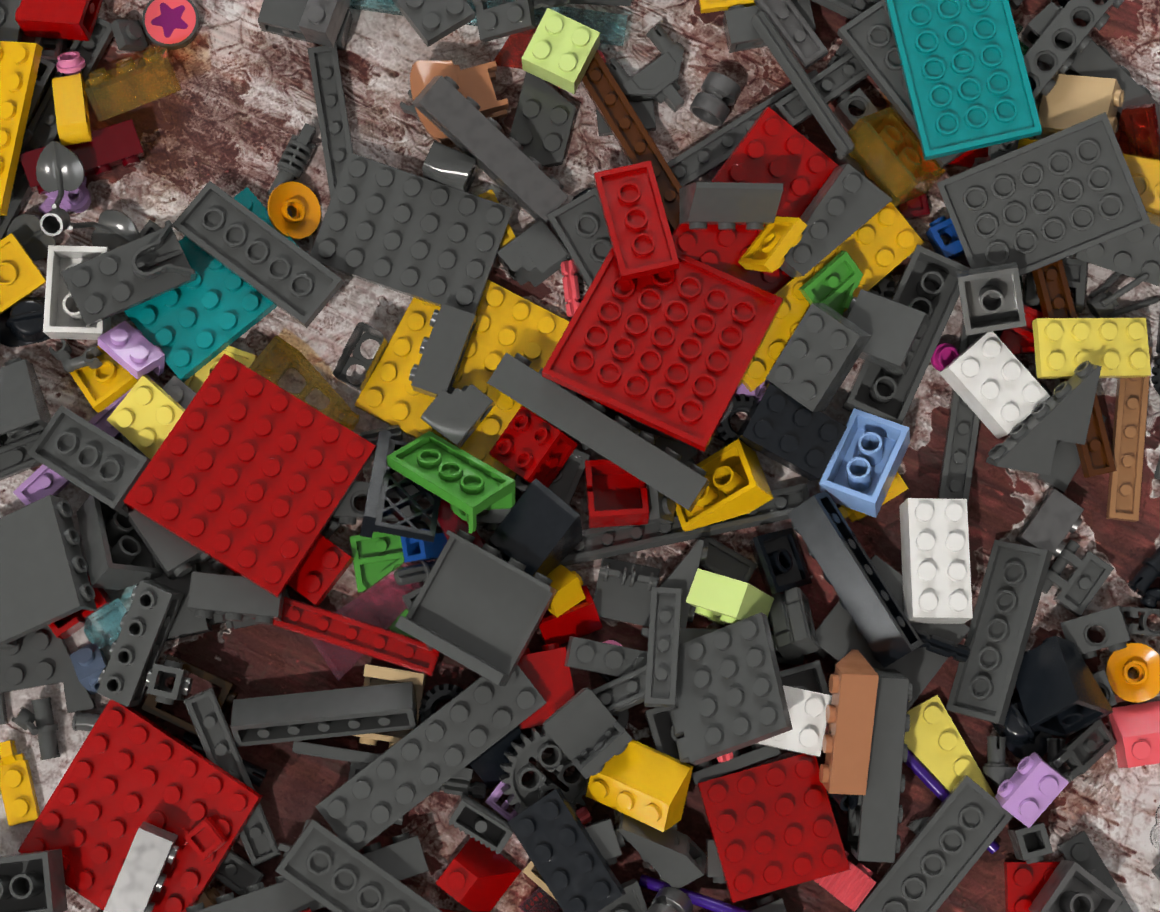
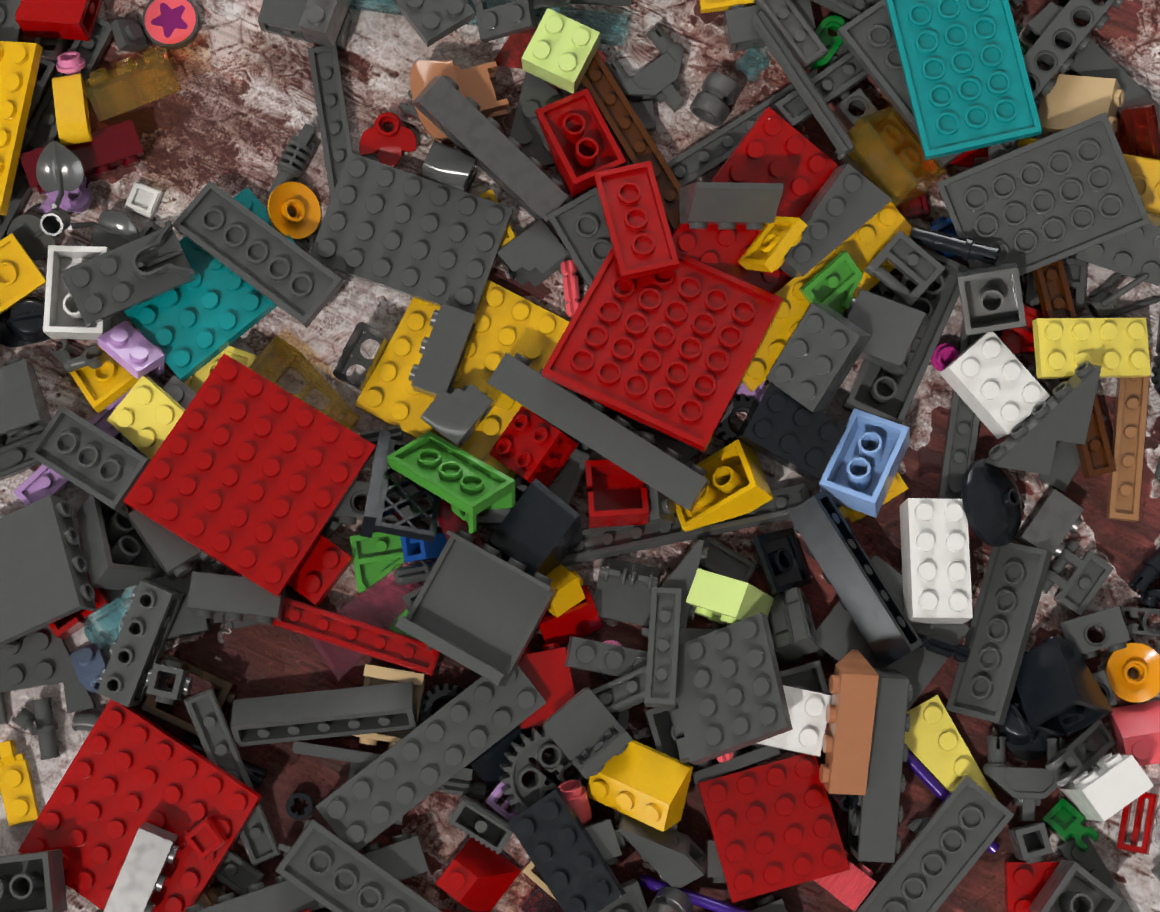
(143, 200): none -> white tile
(292, 802): none -> black bush
(387, 144): none -> red plate
(577, 798): none -> coral brick
(578, 140): none -> red slope
(755, 57): none -> clear light blue plate
(831, 43): none -> green plate
(911, 262): none -> dark grey plate
(952, 244): none -> black pin
(991, 503): none -> black dish
(1030, 789): lavender bracket -> none
(1067, 823): none -> green plate
(1107, 786): none -> white brick
(1144, 849): none -> red tile

